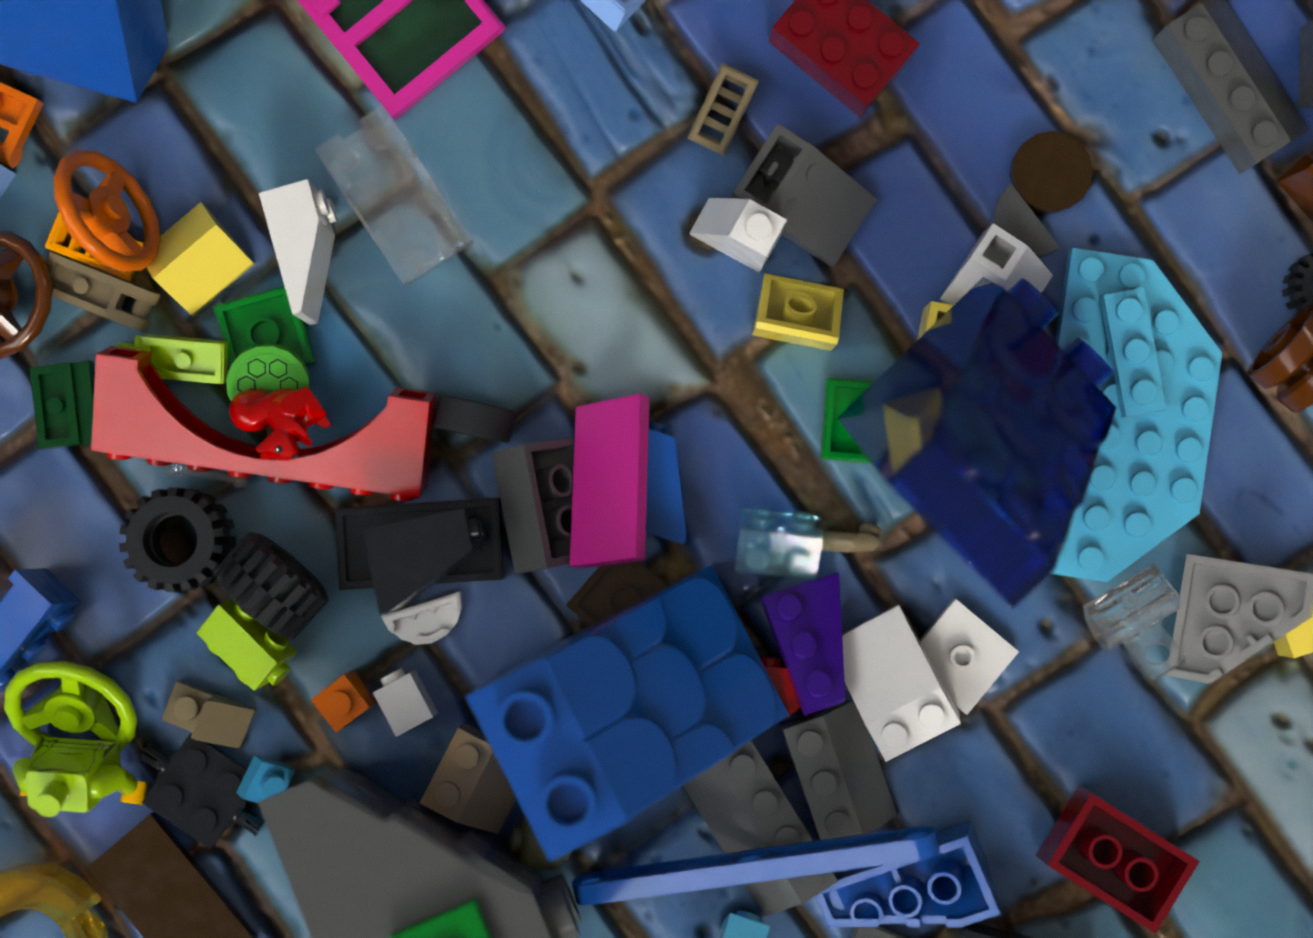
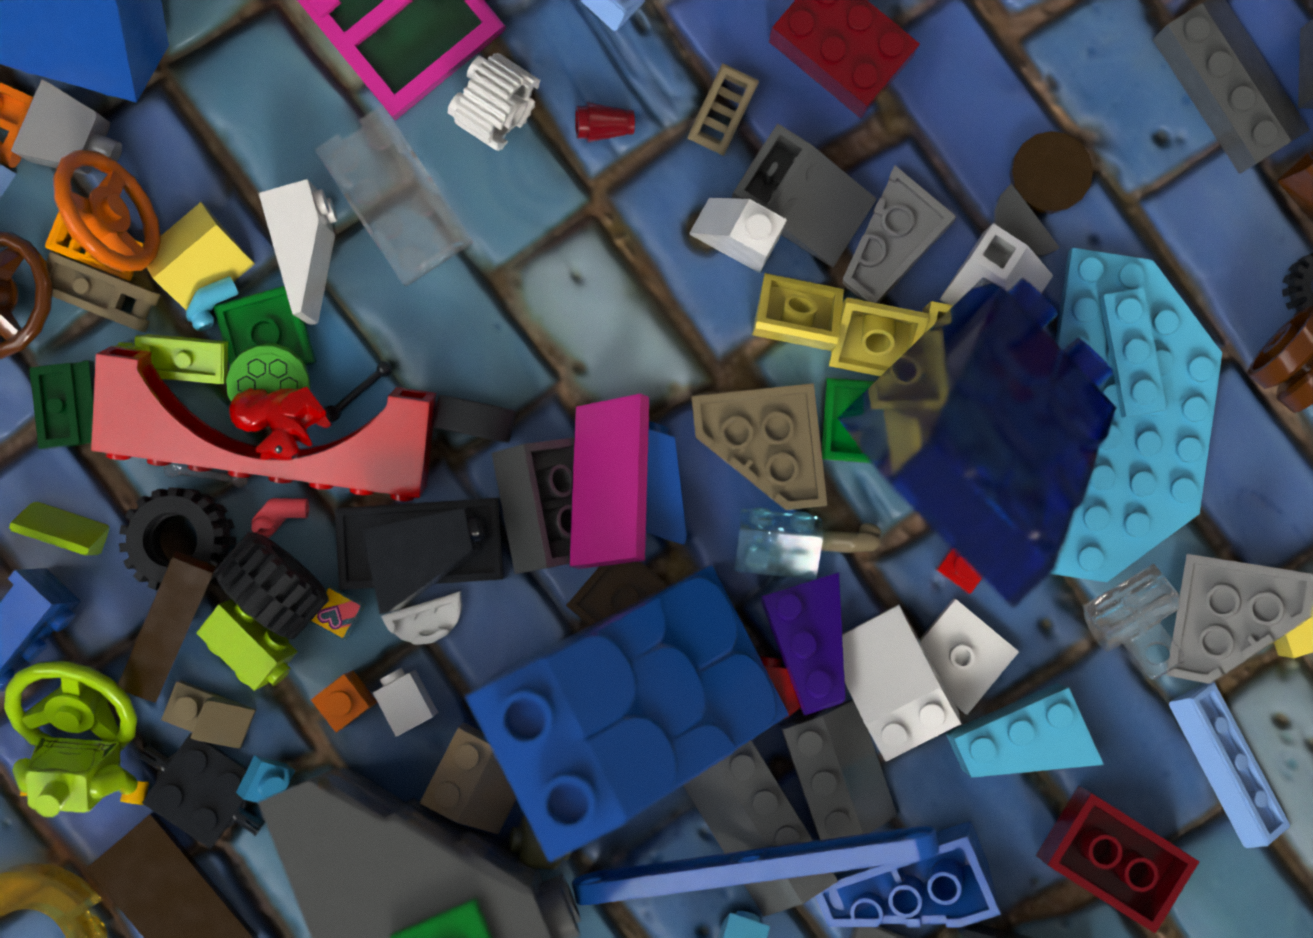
(60, 125): none -> light grey torso
(61, 528): none -> lime slope
(166, 626): none -> dark brown tile
(204, 301): none -> medium azure arm
(276, 511): none -> coral arm
(333, 412): none -> black hinge
(339, 613): none -> tile
(494, 99): none -> white brick
(603, 122): none -> dark red cone
(768, 440): none -> dark tan plate
(875, 336): none -> light yellow slope
(897, 237): none -> light grey wing
(958, 571): none -> red plate
(1026, 736): none -> medium azure wedge
(1229, 765): none -> light blue slope

